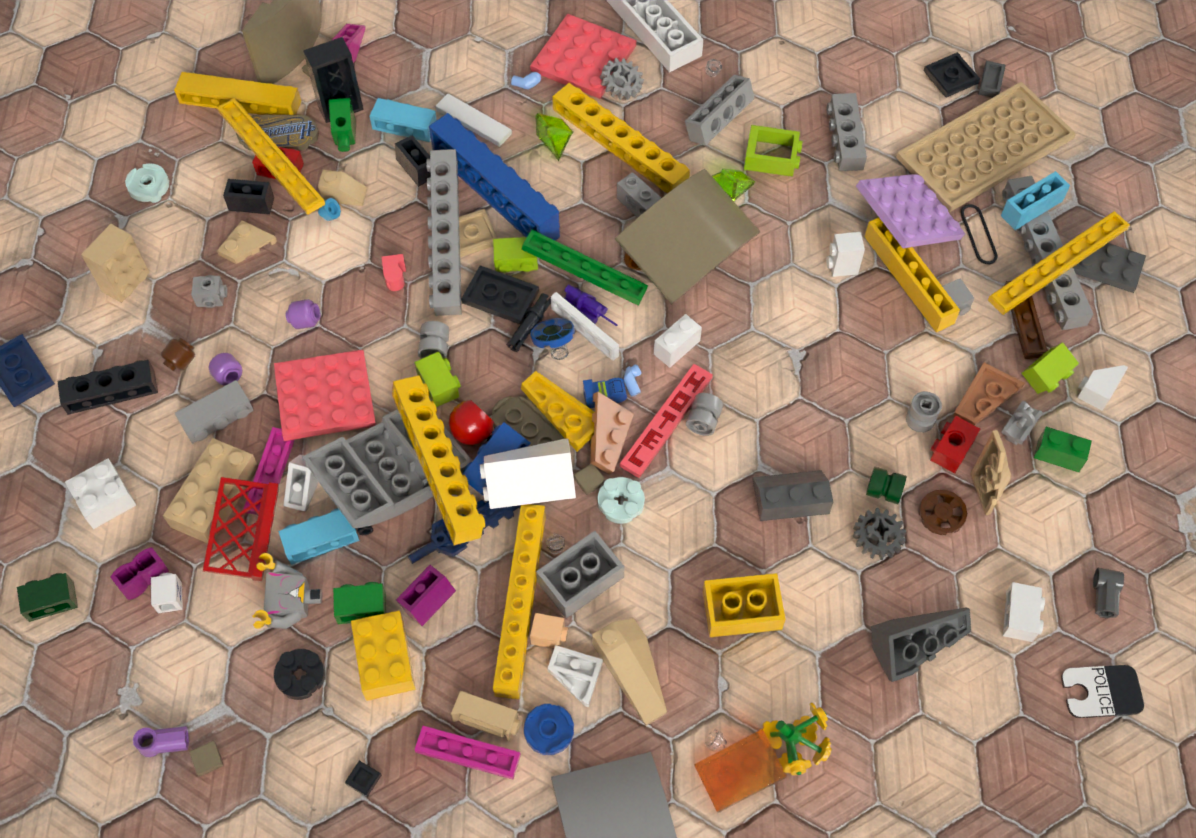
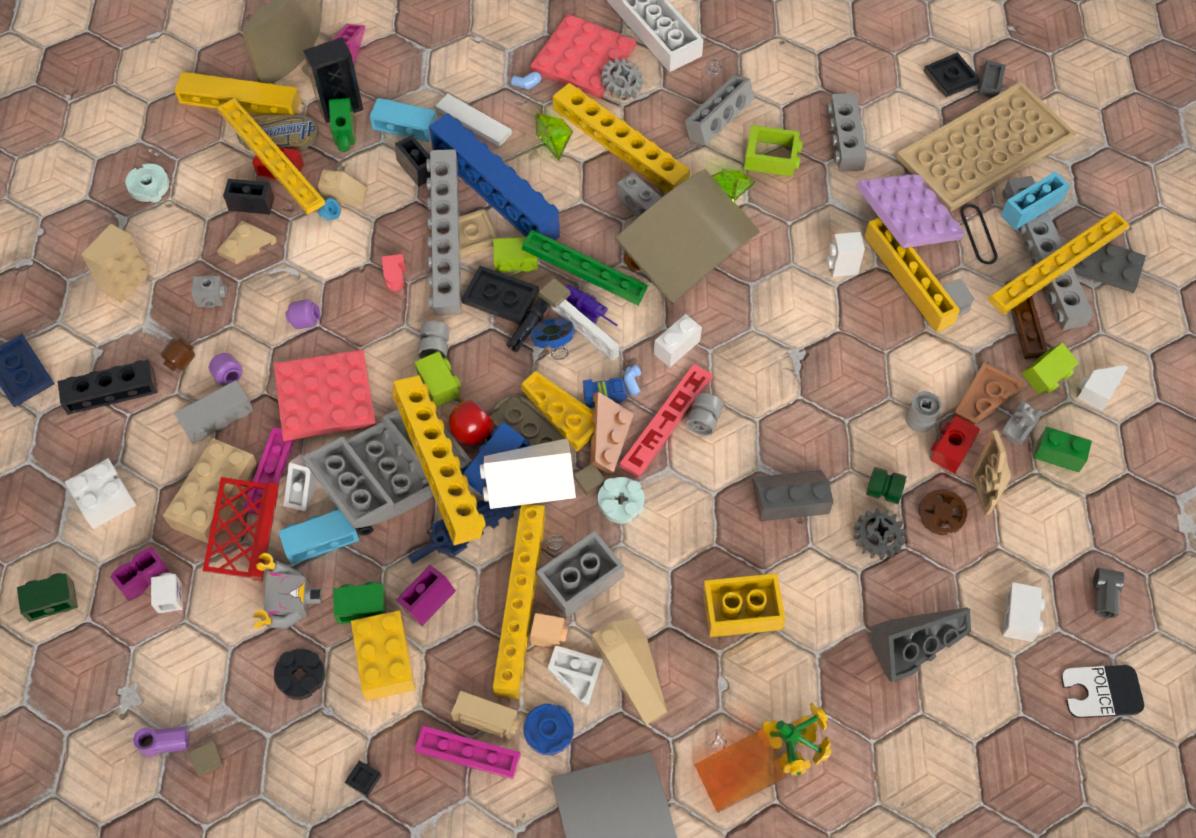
(554, 293): none -> dark tan tile

